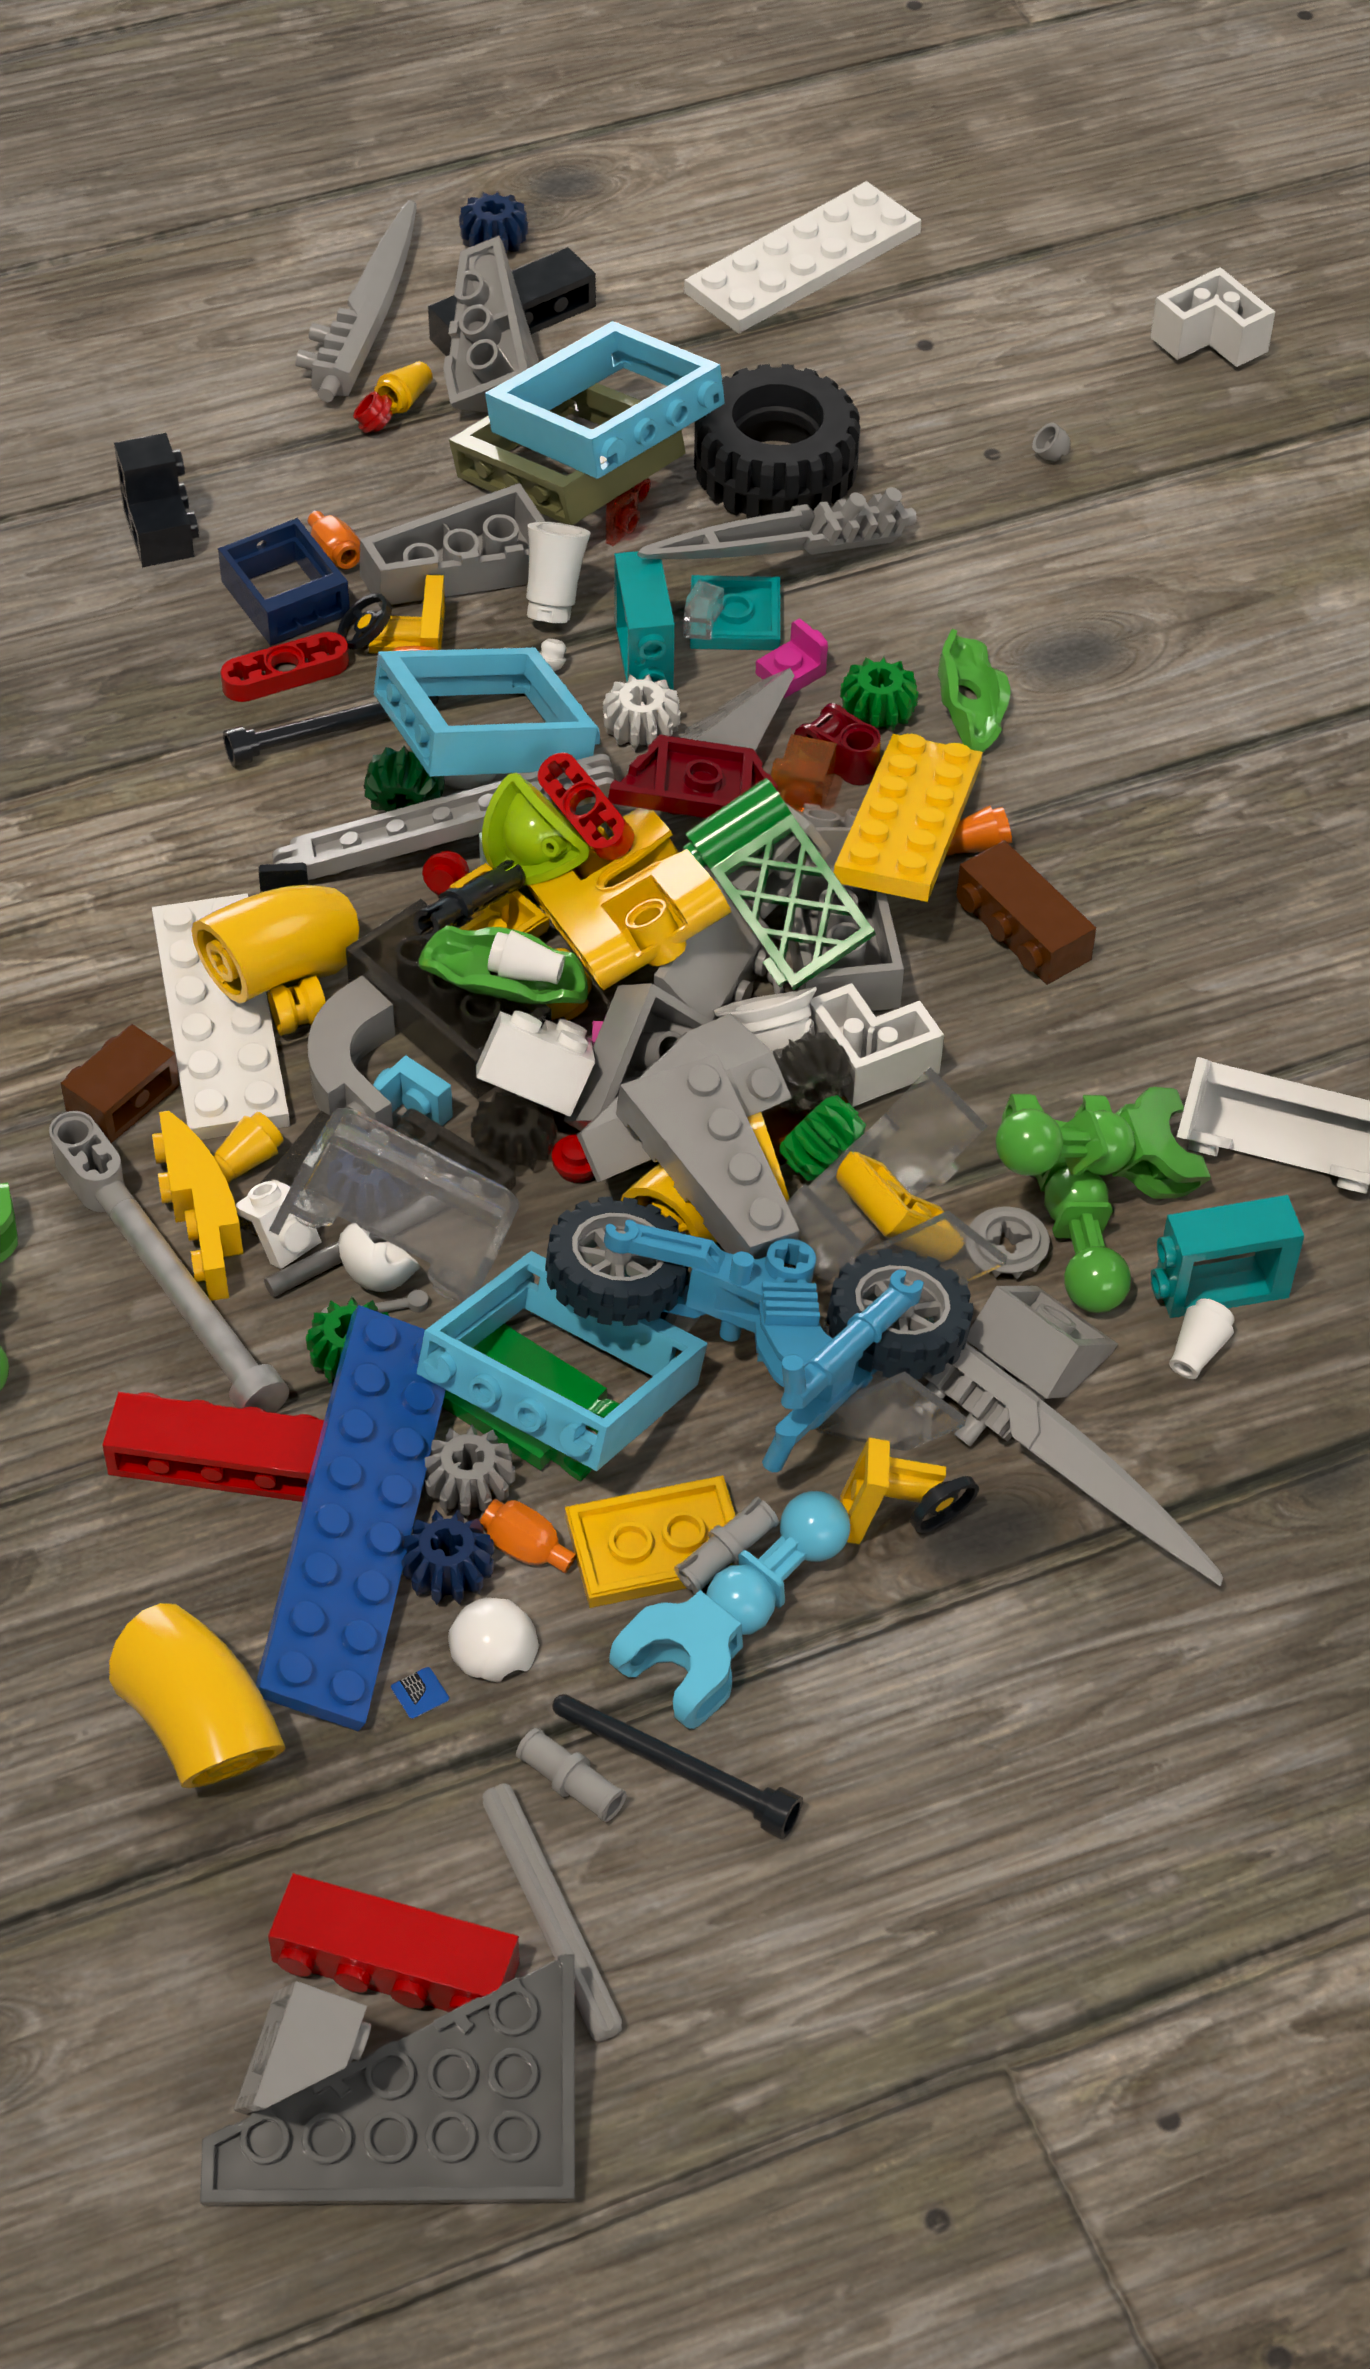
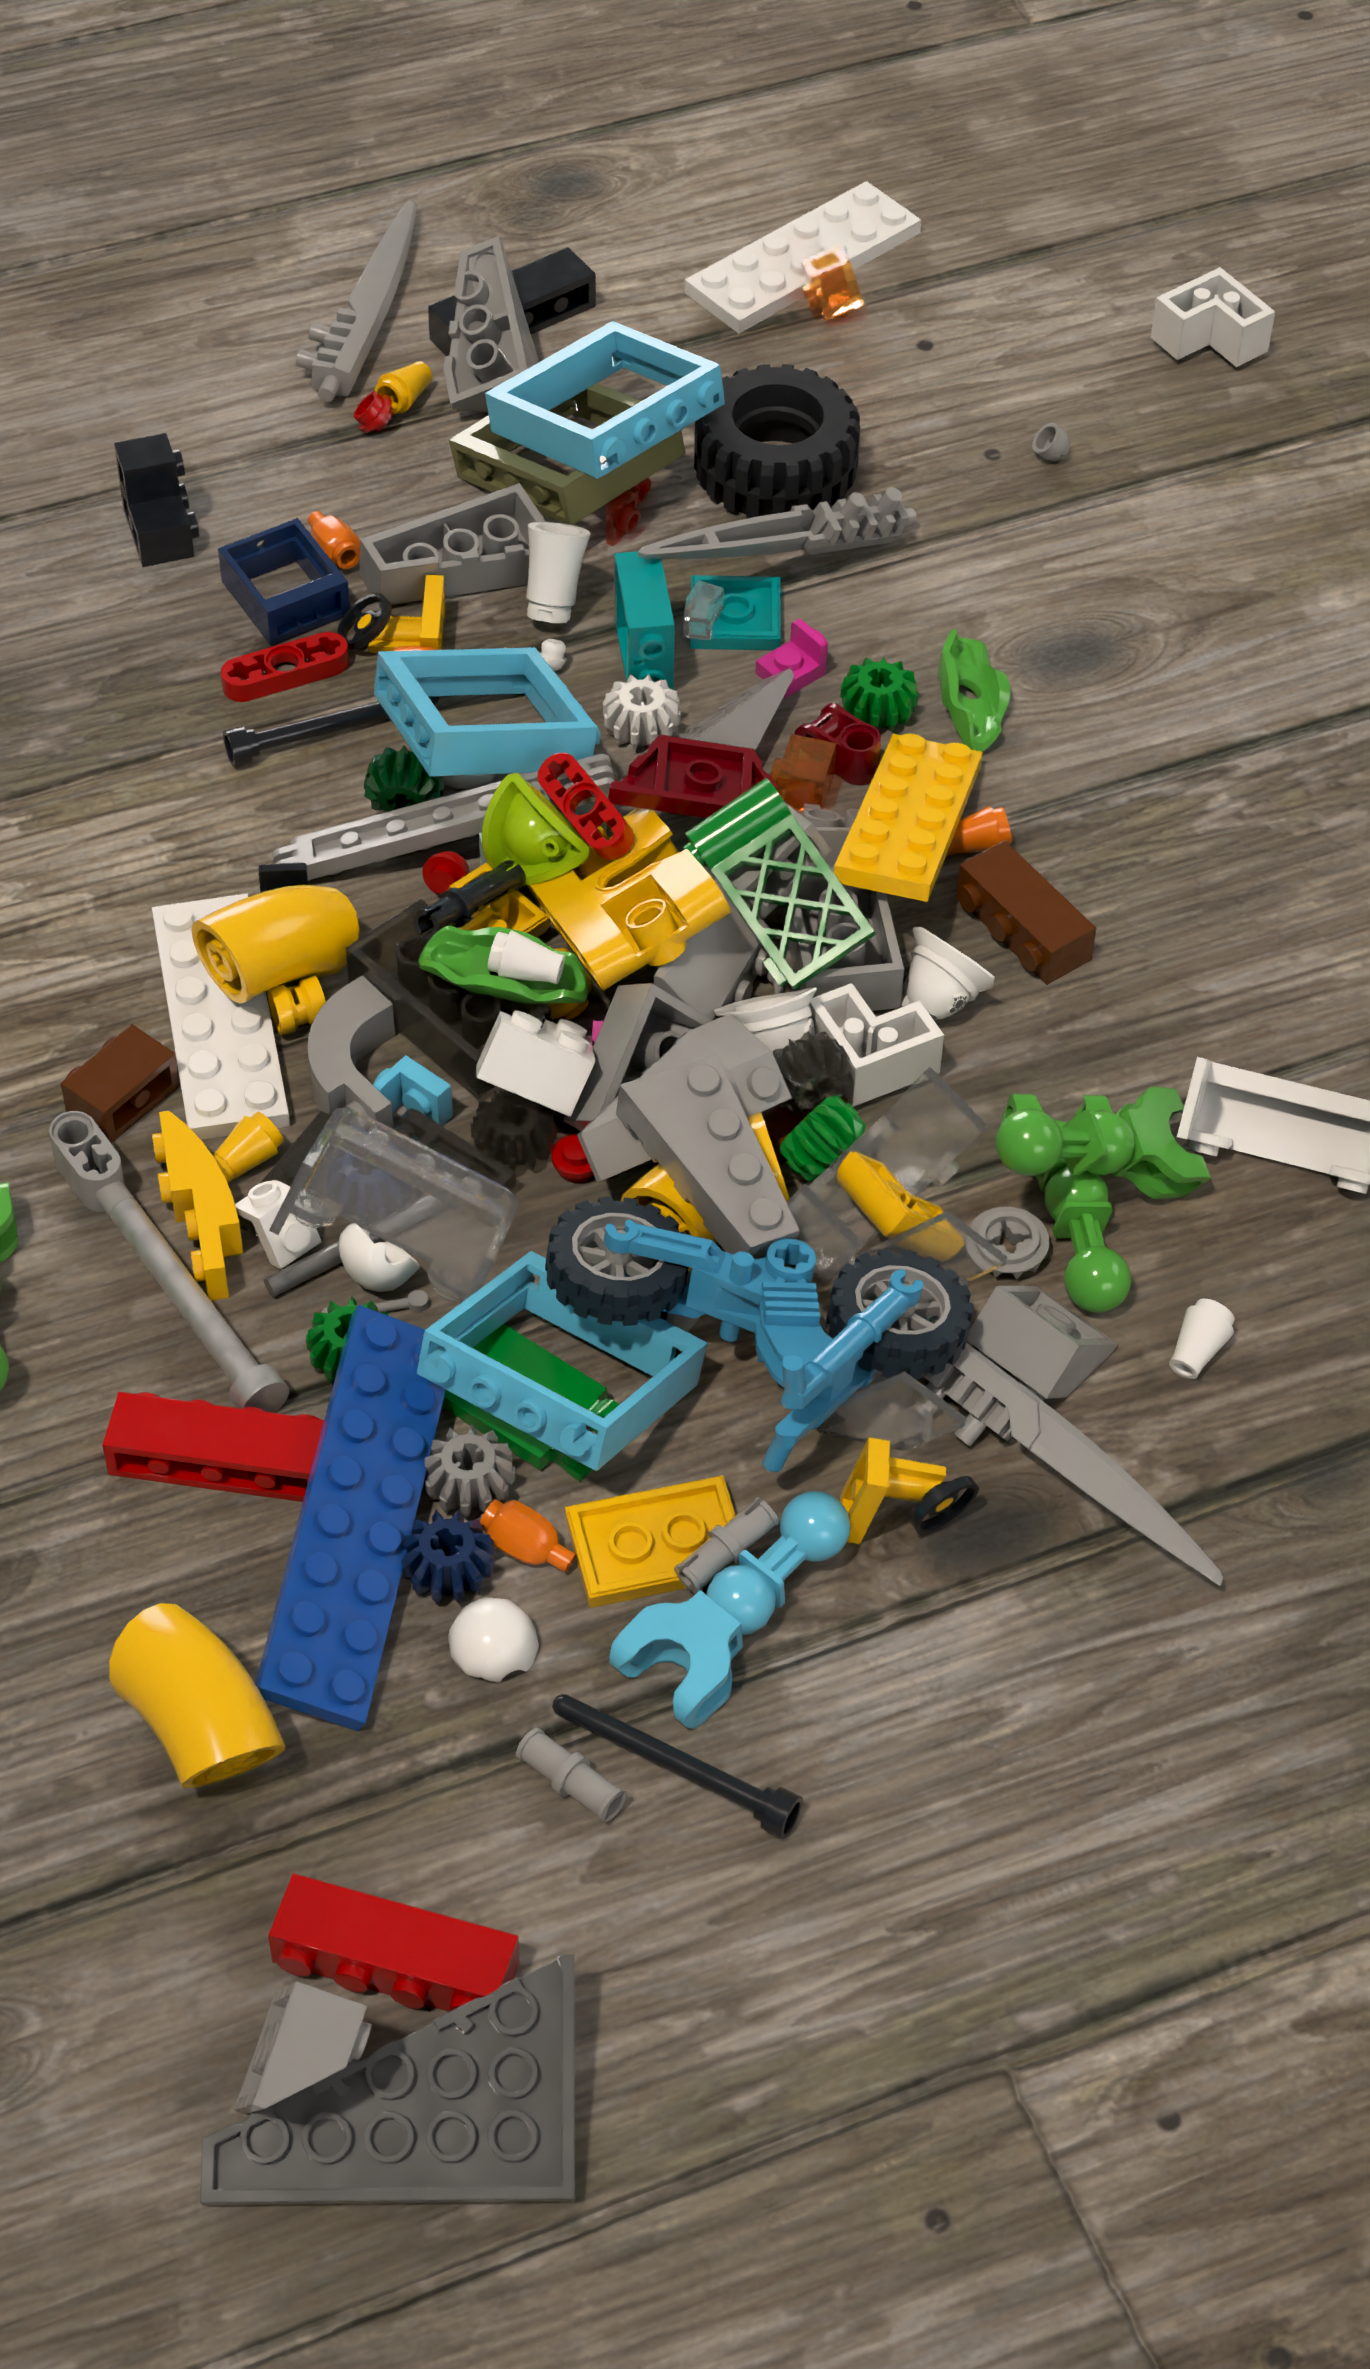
(420, 1692): blue sticker -> none
(493, 217): dark blue gear -> none
(551, 1910): light grey axle -> none
(831, 284): none -> clear orange brick
(942, 976): none -> white piece
(1255, 1226): teal window -> none

